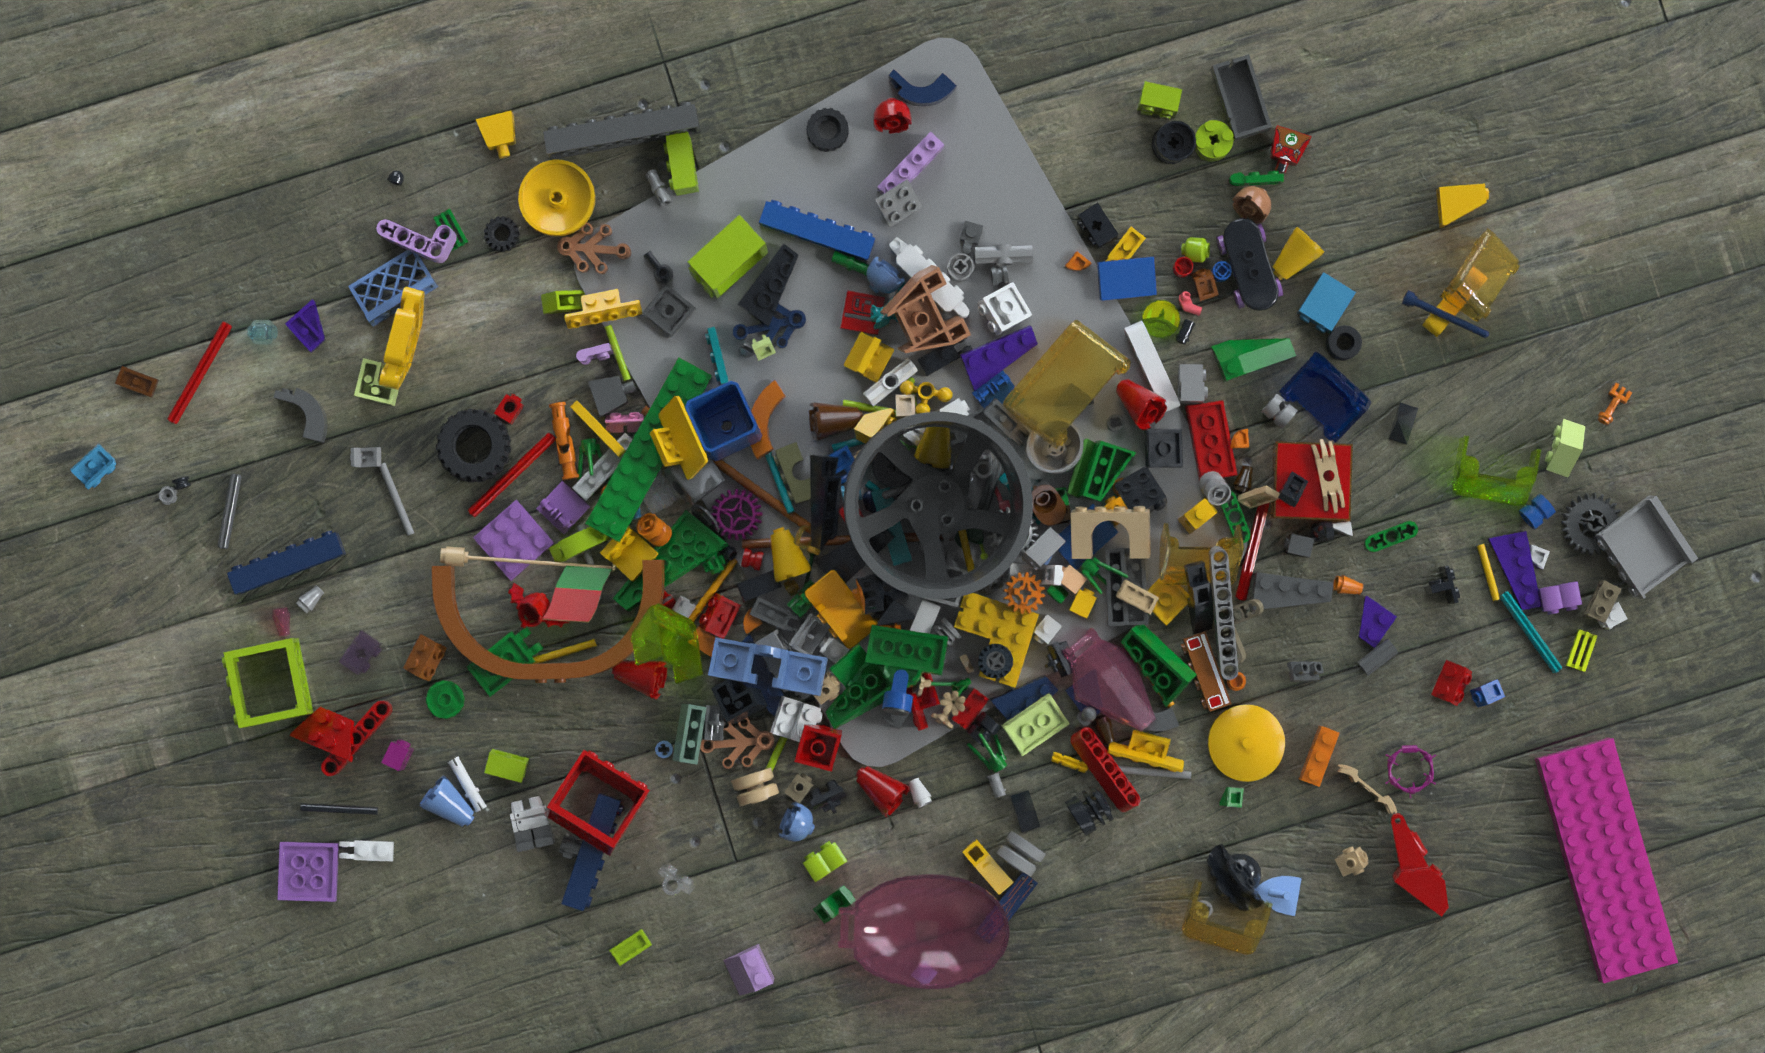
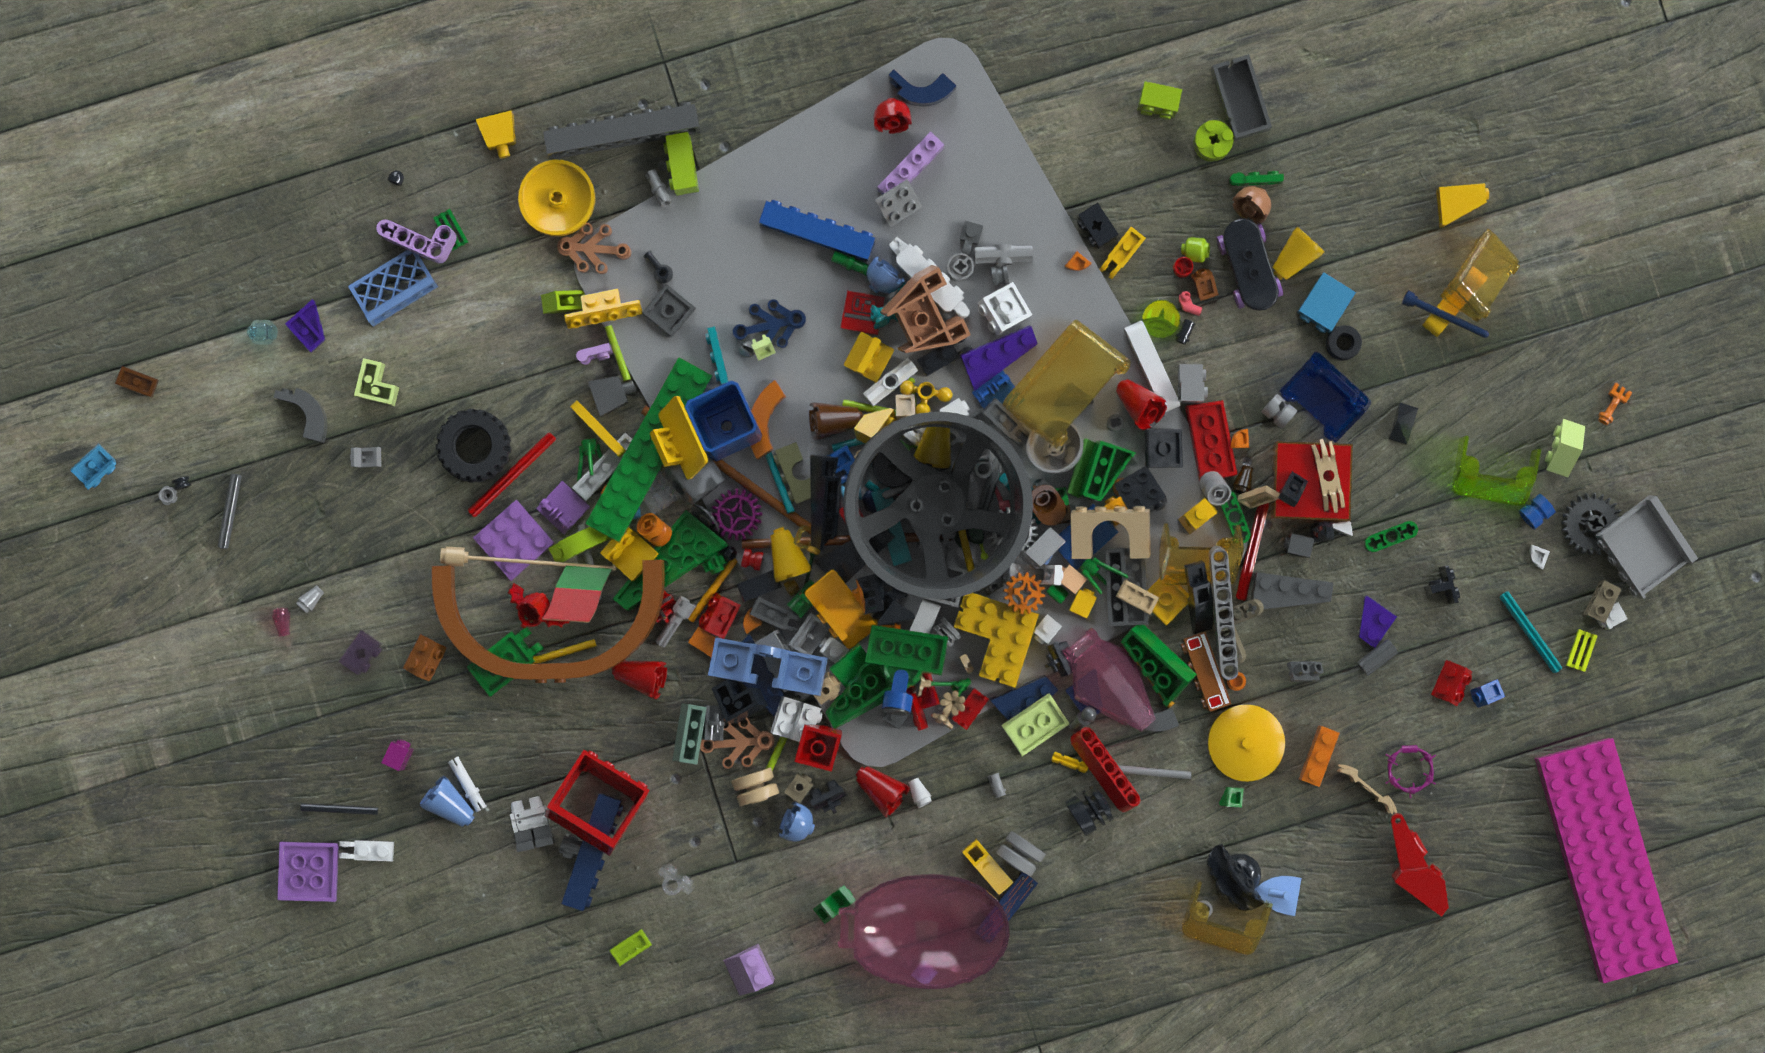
(199, 373): red axle -> none
(286, 563): dark blue brick -> none
(299, 679): lime window -> none
(327, 732): red wing -> none
(365, 734): red beam -> none
(396, 499): light grey bar -> none
(403, 338): yellow piece -> none
(445, 699): green tile -> none
(505, 245): black tyre -> none
(506, 765): lime hinge -> none
(509, 417): red brick -> none
(562, 430): orange piece -> none
(615, 422): bright pink hinge -> none
(667, 744): medium blue bush -> none
(668, 636): clear neon green windscreen -> none
(727, 257): lime window -> none
(766, 291): black wing -> none
(824, 861): lime brick -> none
(830, 115): black tyre -> none
(988, 724): black wheel -> none
(995, 762): green plant -> none
(1001, 660): black wheel -> none
(1025, 811): black slope -> none
(1104, 728): dark brown cone -> none
(1126, 278): blue tile -> none
(1147, 749): yellow bracket -> none
(1181, 135): black wheel -> none
(1221, 271): blue wheel -> none
(1246, 356): green wedge -> none
(1287, 147): torso -> none
(1347, 585): orange cone -> none
(1352, 861): tan brick -> none
(1488, 572): yellow bar -> none
(1517, 565): dark purple wing -> none
(1560, 596): medium lavender brick -> none

